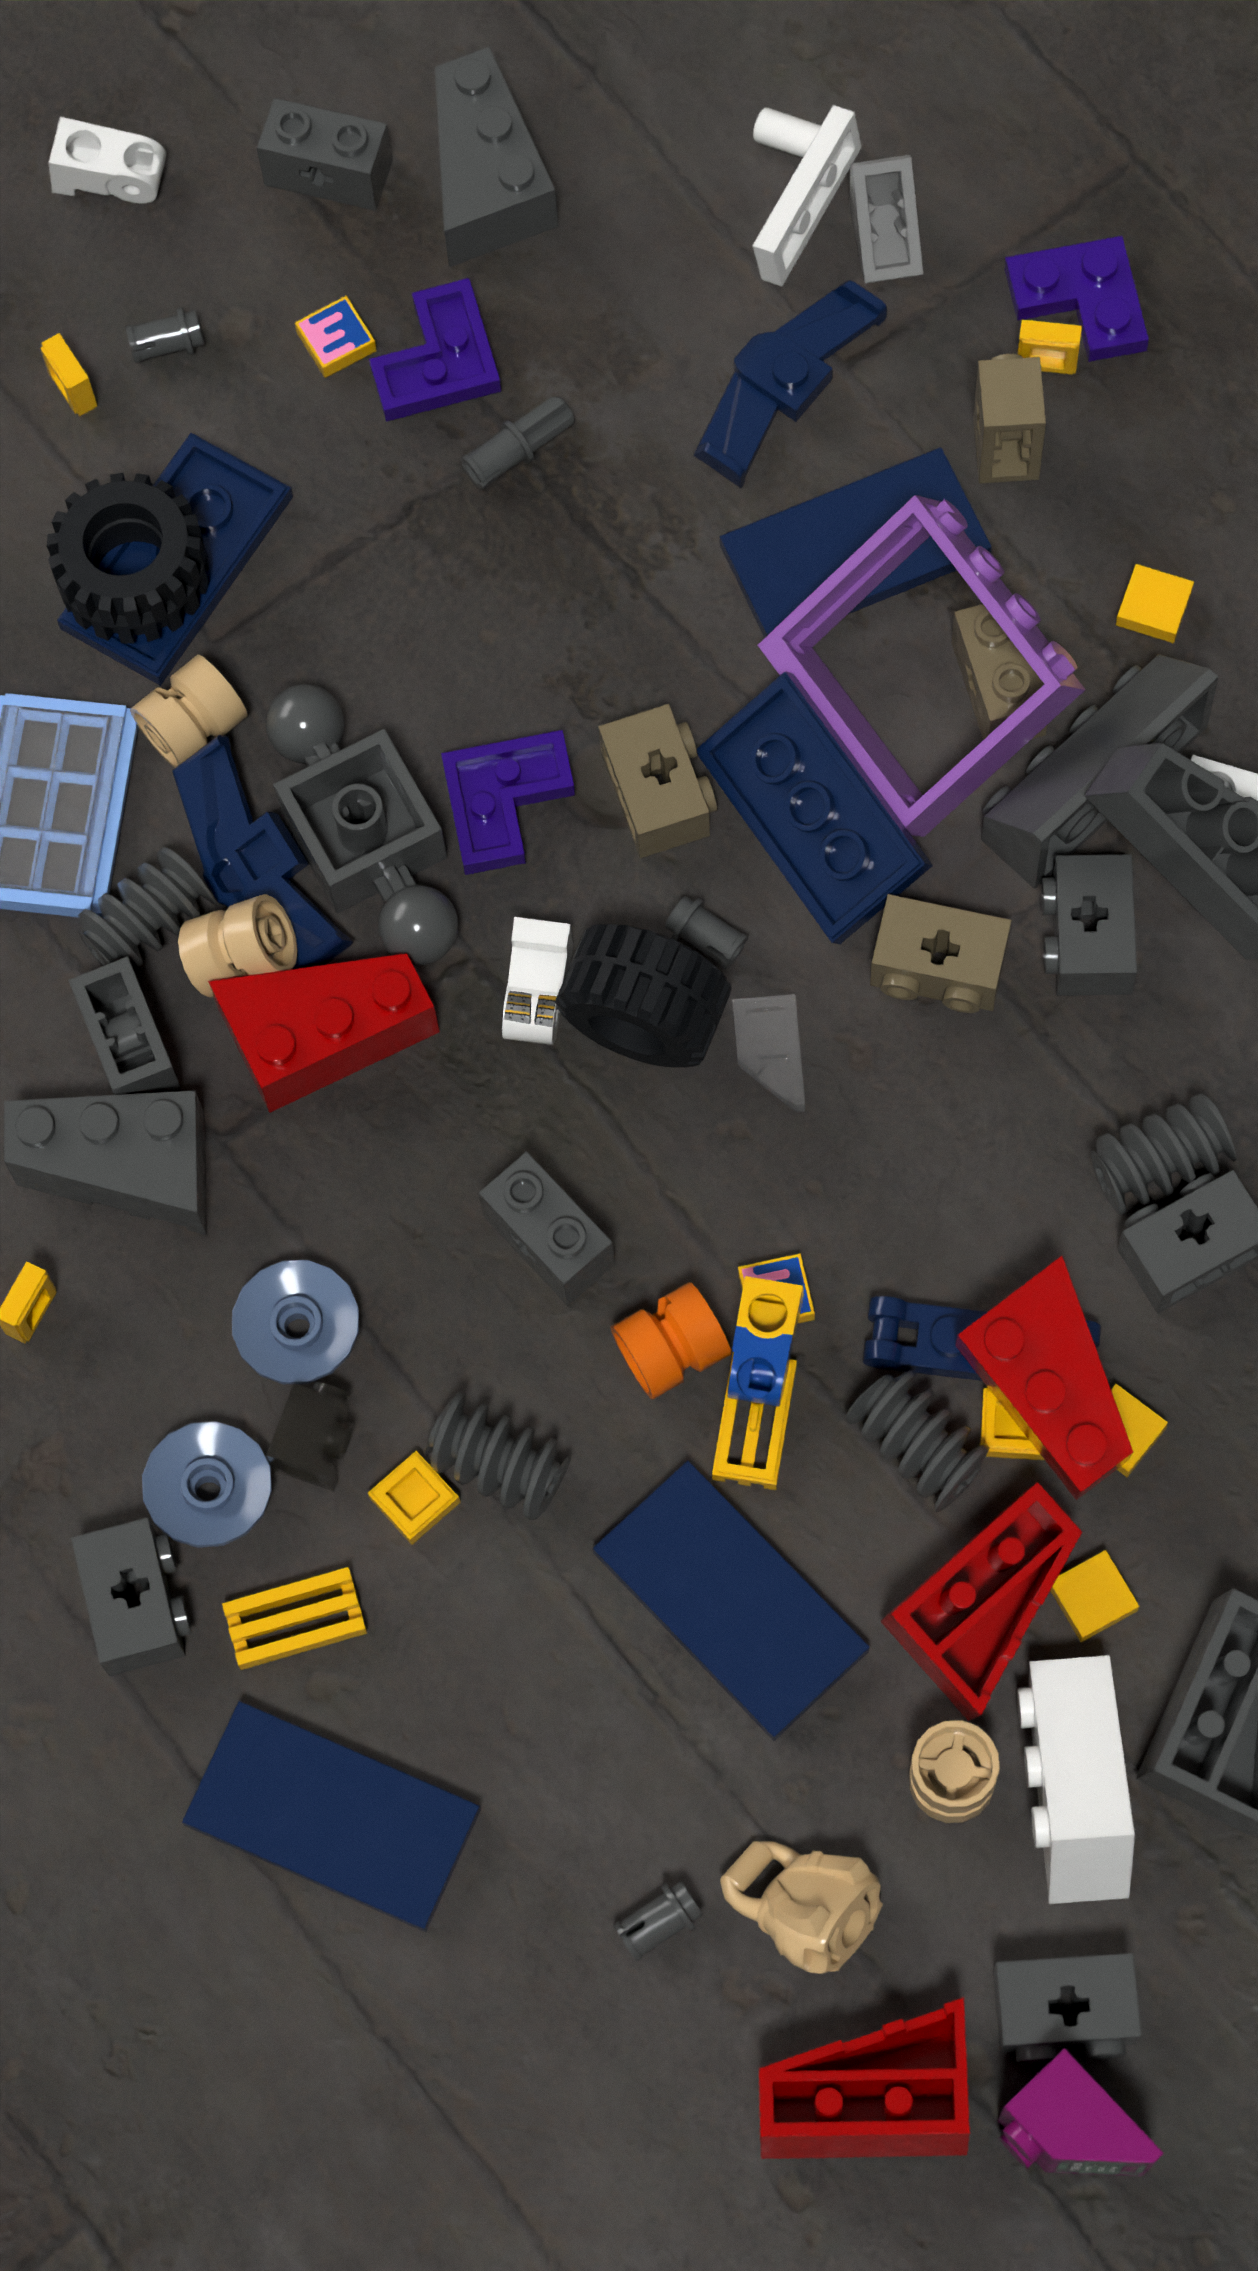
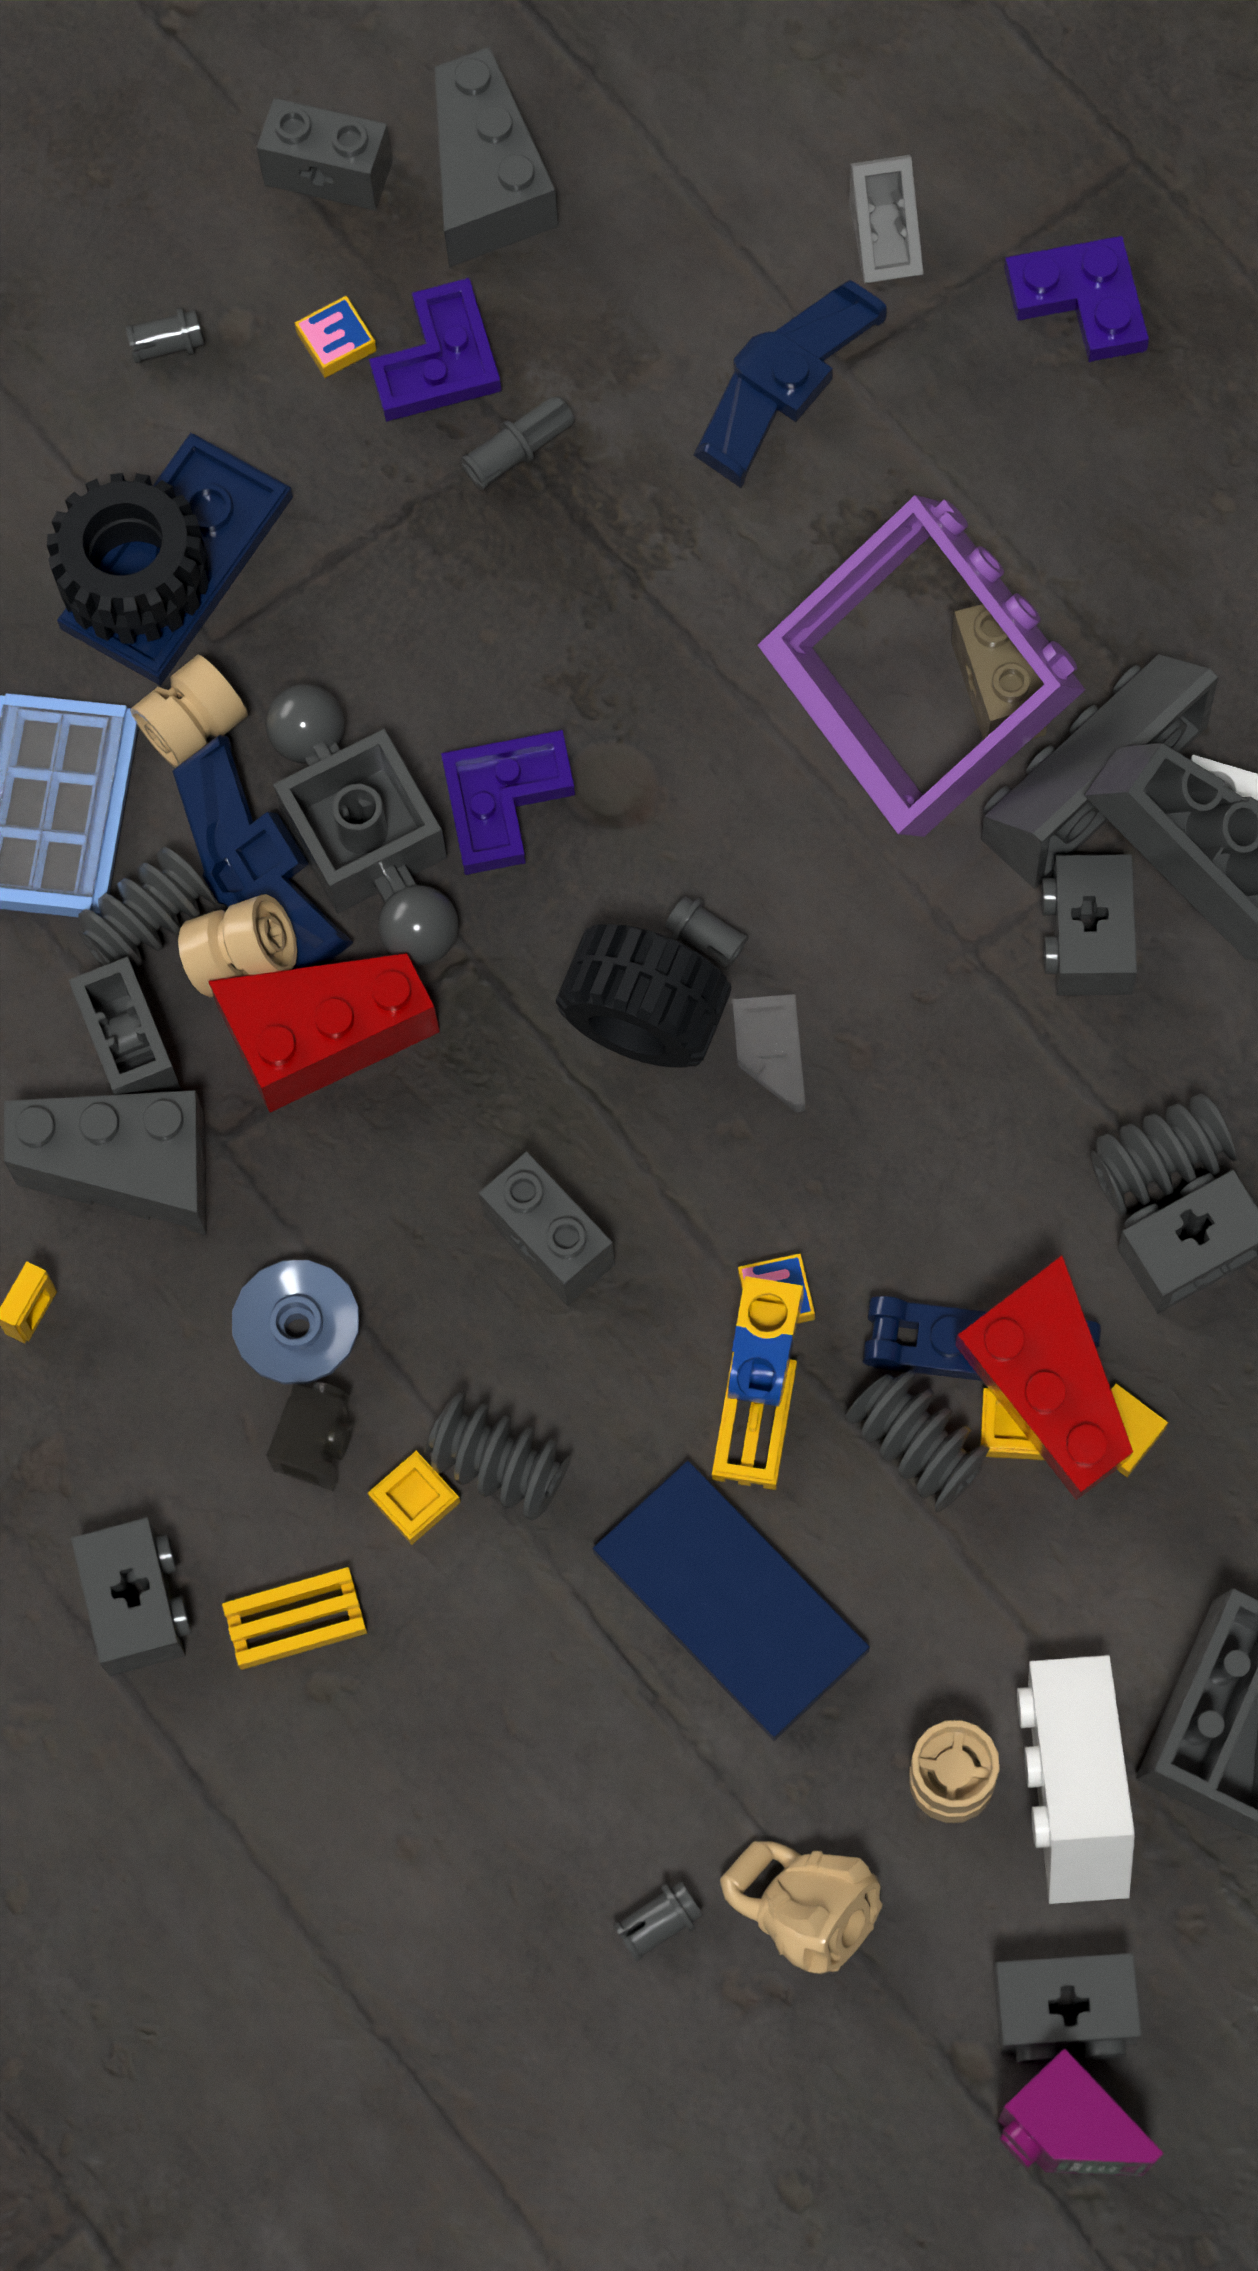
(68, 375): yellow tile -> none
(105, 162): white leg -> none
(200, 1456): sand blue dish -> none
(332, 1816): dark blue tile -> none
(536, 974): white leg -> none
(655, 813): dark tan brick -> none
(671, 1340): orange wheel -> none
(797, 549): dark blue tile -> none
(813, 808): dark blue tile -> none
(825, 162): white piece -> none
(872, 2095): red wedge -> none
(916, 931): dark tan brick -> none
(982, 1600): red wedge -> none
(1009, 419): dark tan brick -> none
(1053, 343): yellow tile -> none
(1093, 1596): yellow tile -> none
(1154, 603): yellow tile -> none

